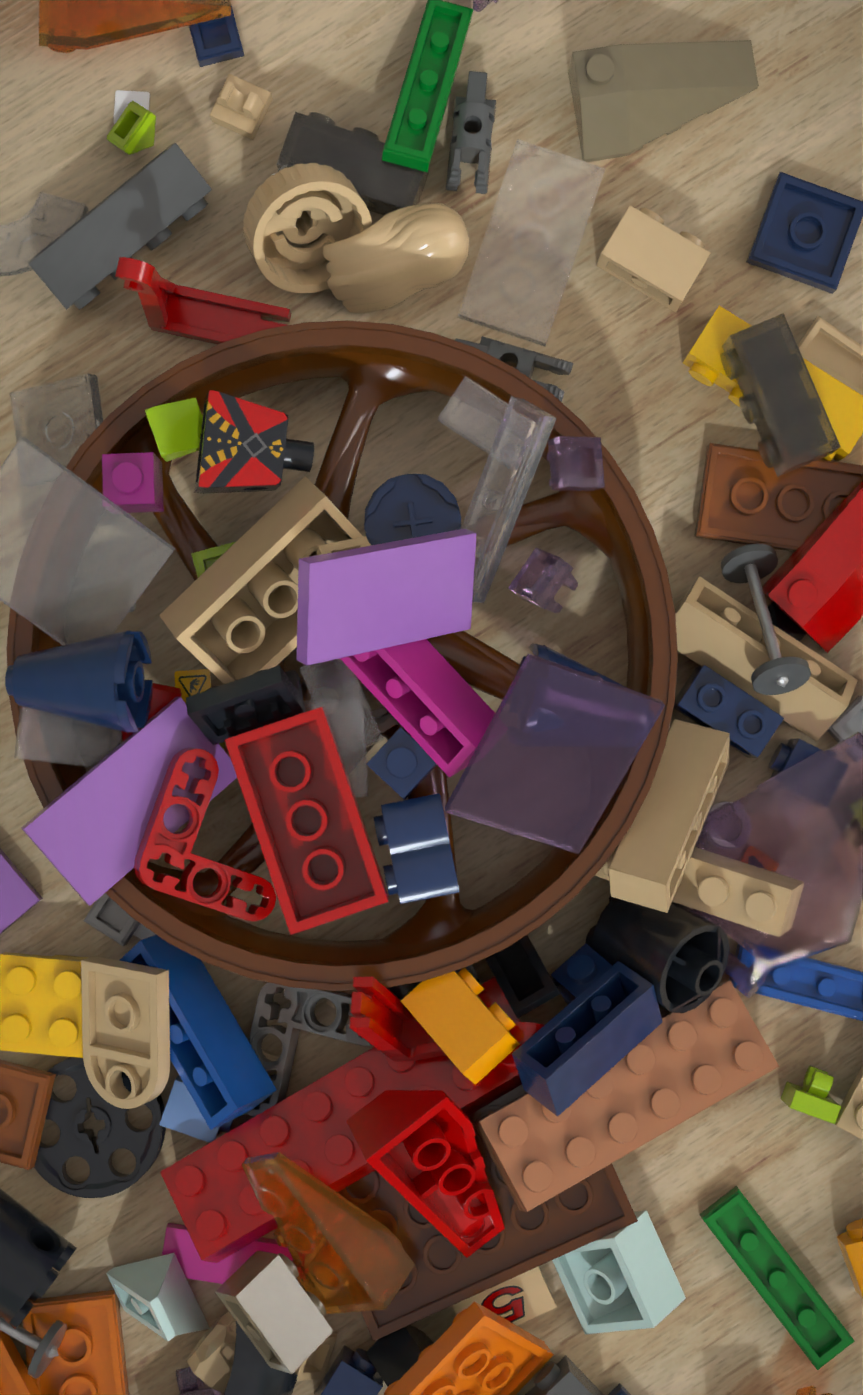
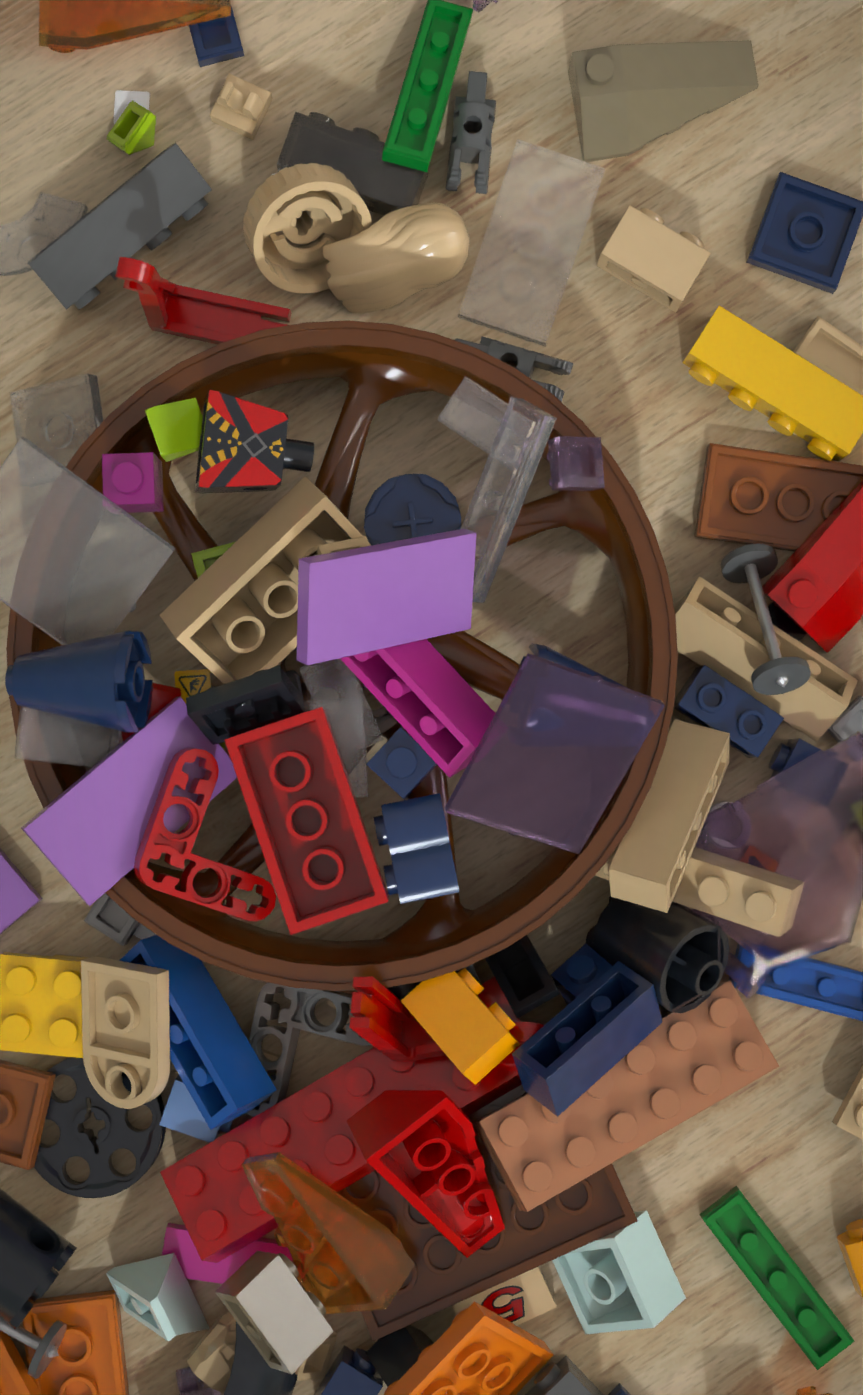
(542, 578): clear purple tile -> none
(778, 395): clear smoke brick -> none
(813, 1097): lime tile -> none

